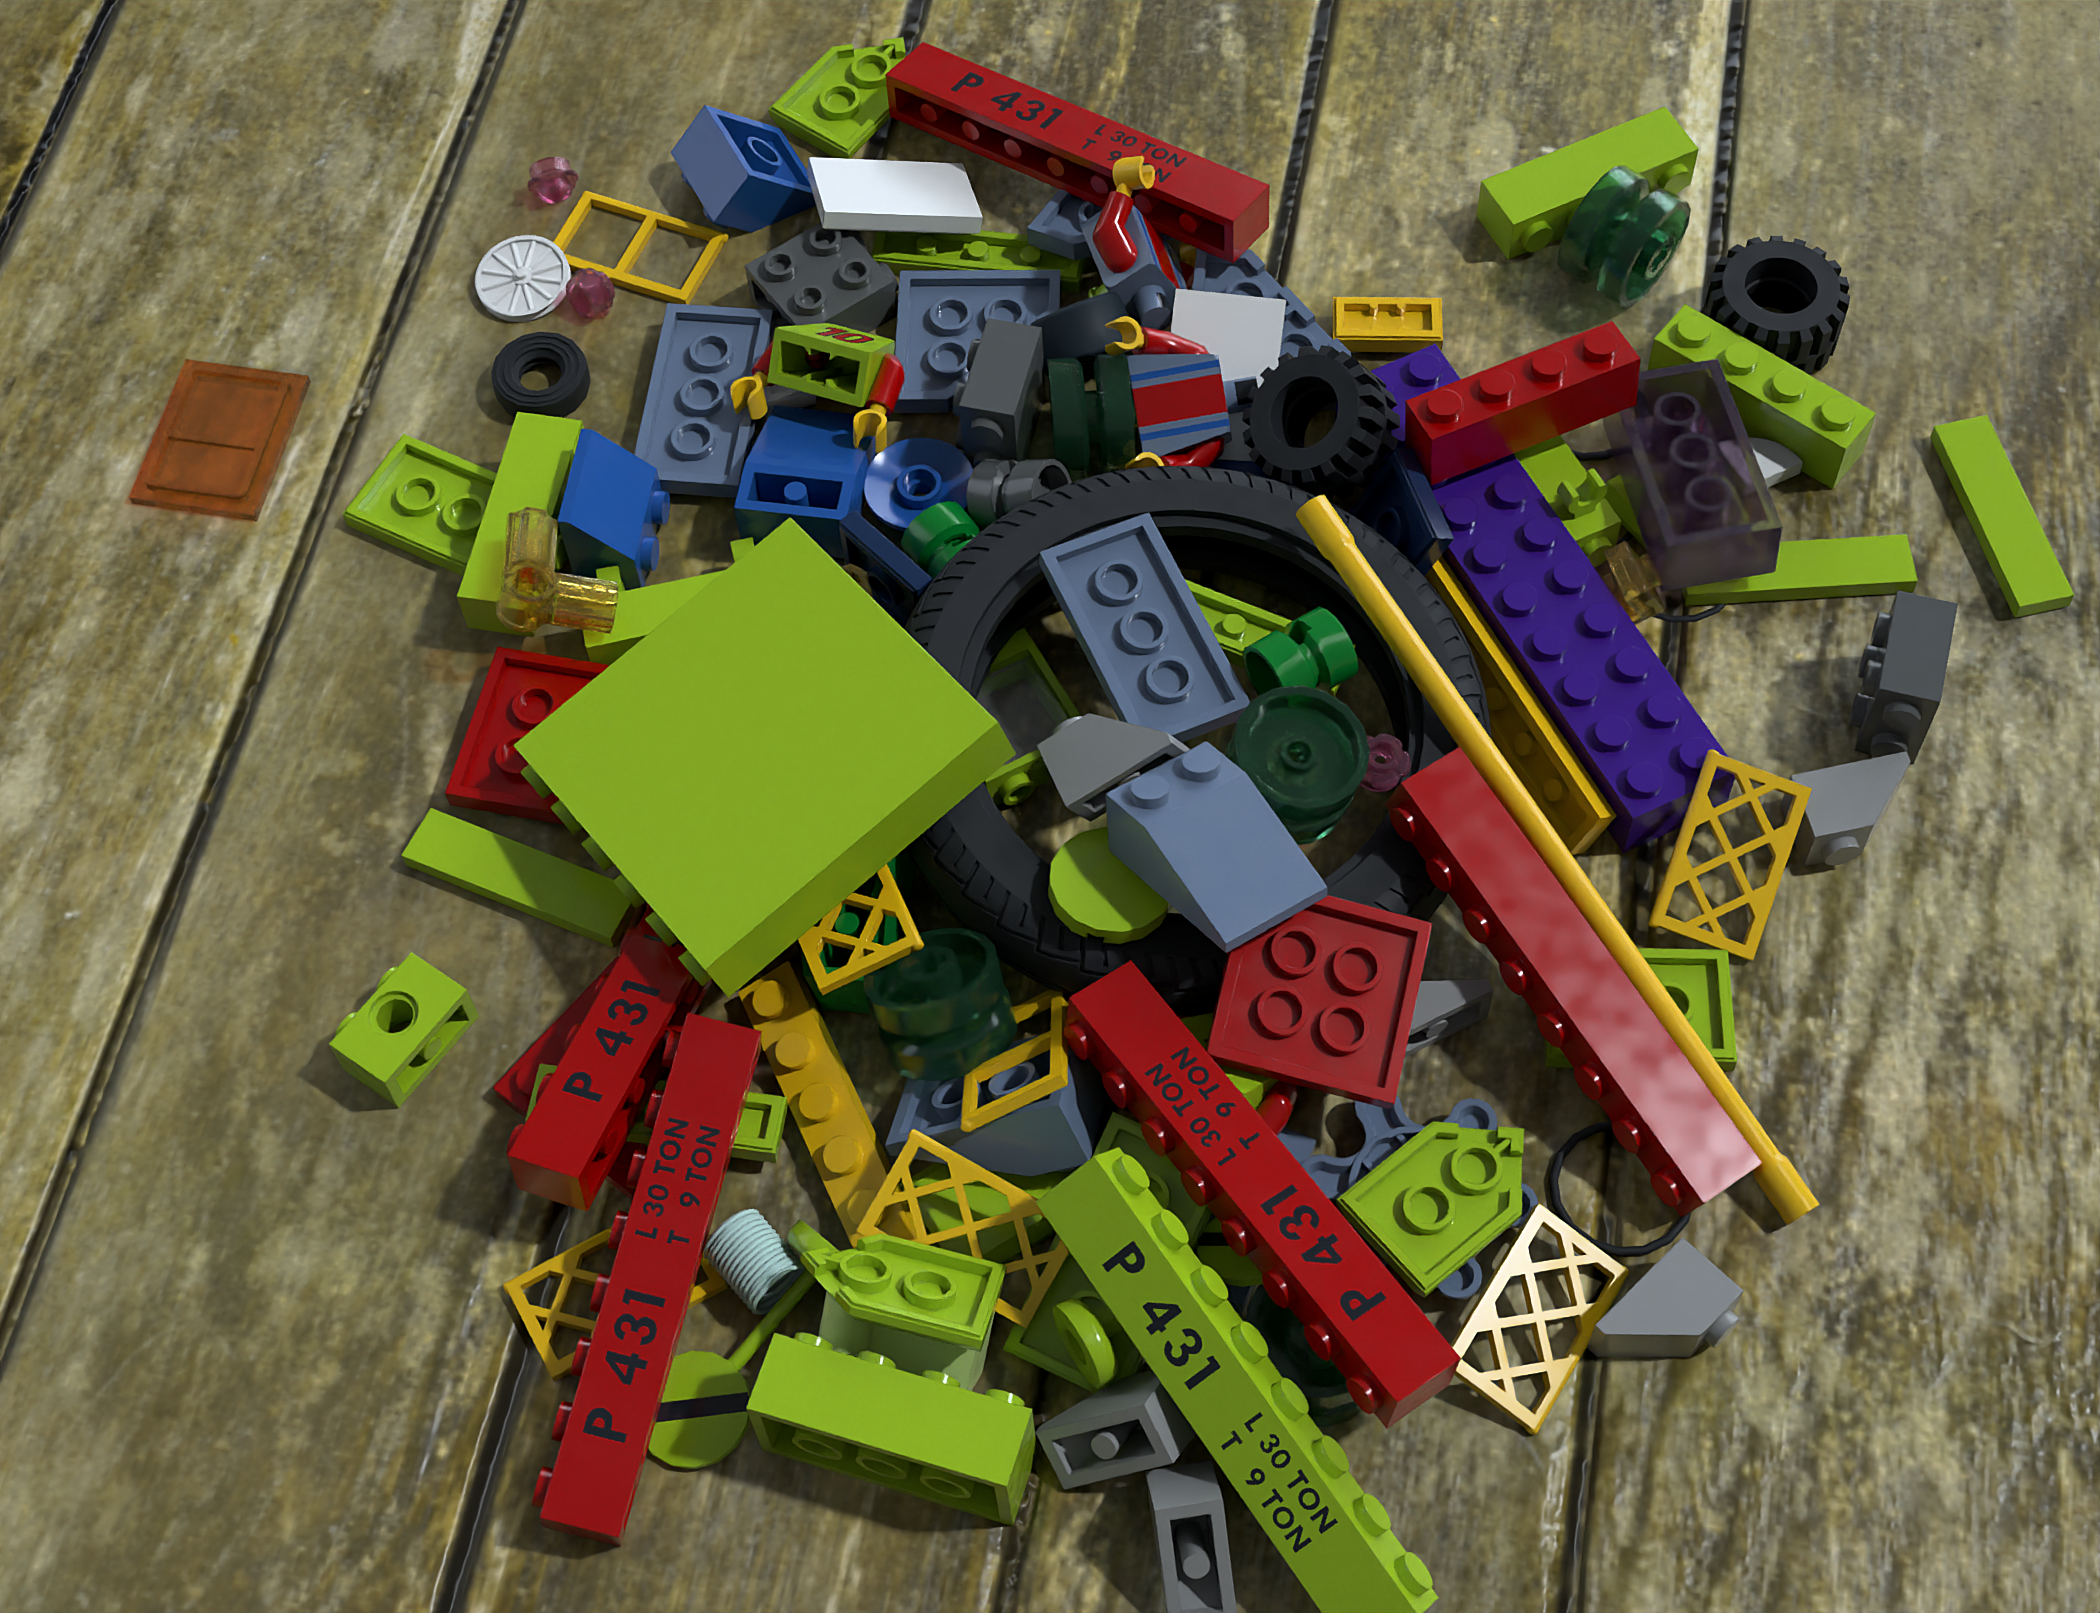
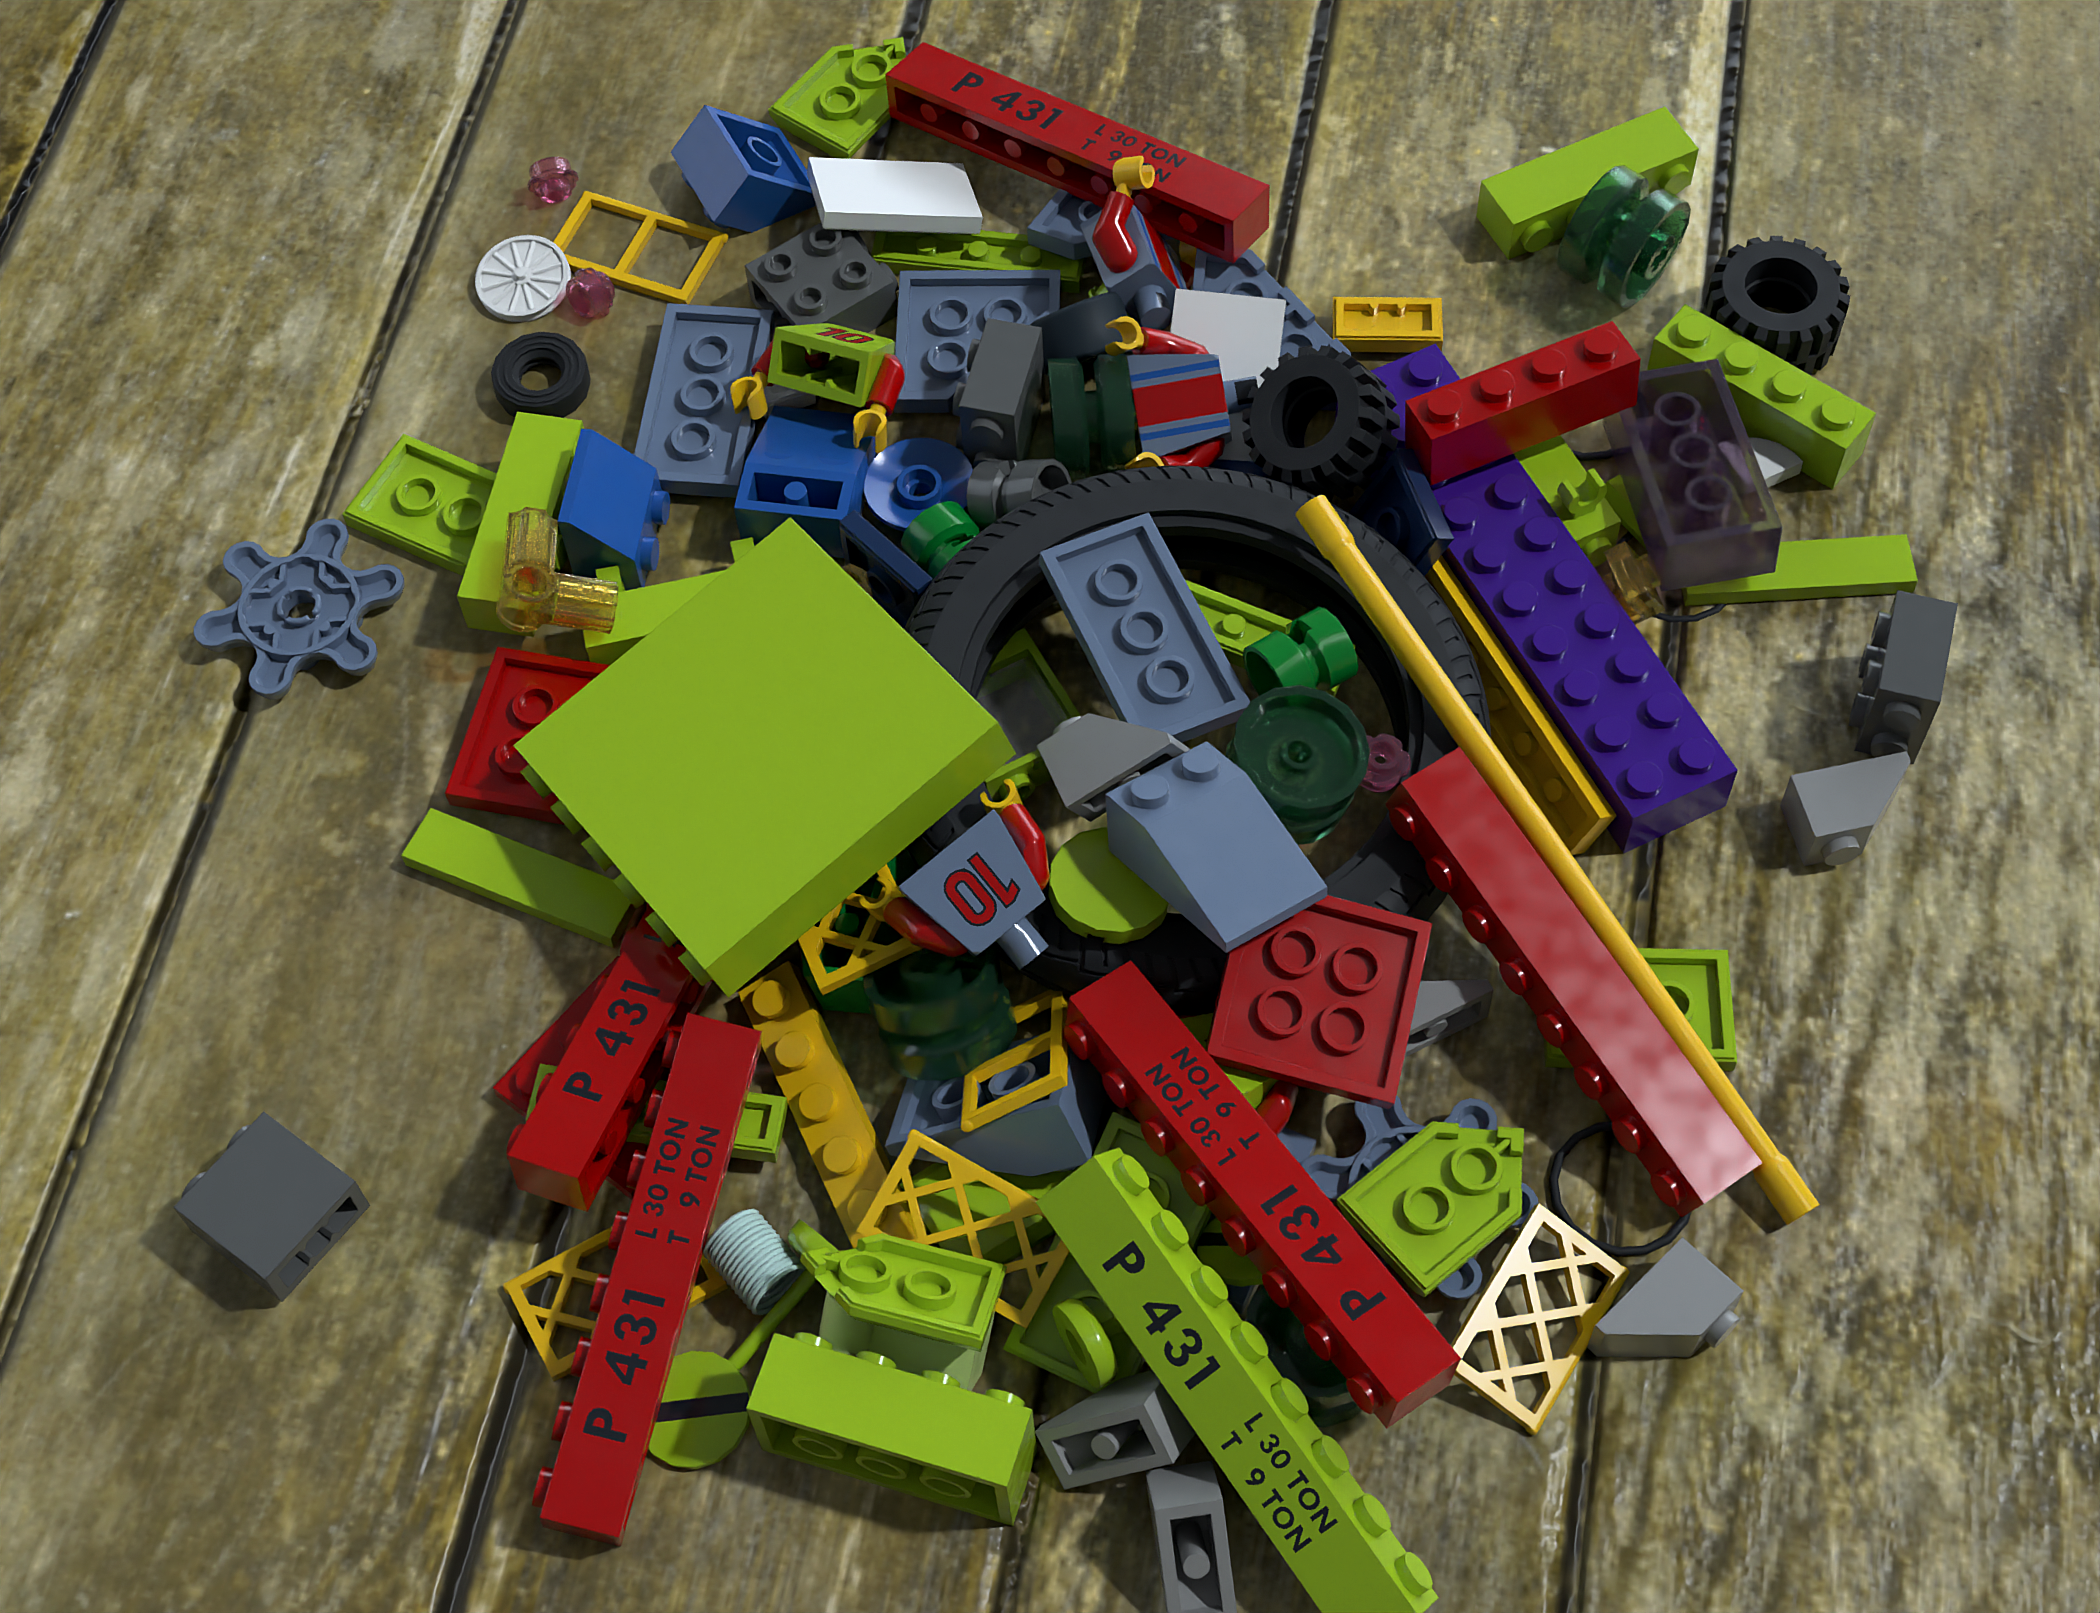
(220, 440): clear orange piece -> none
(271, 1205): none -> dark grey brick
(278, 584): none -> sand blue plate
(401, 1060): lime brick -> none
(976, 888): none -> torso
(1778, 841): yellow window -> none
(2001, 516): lime tile -> none

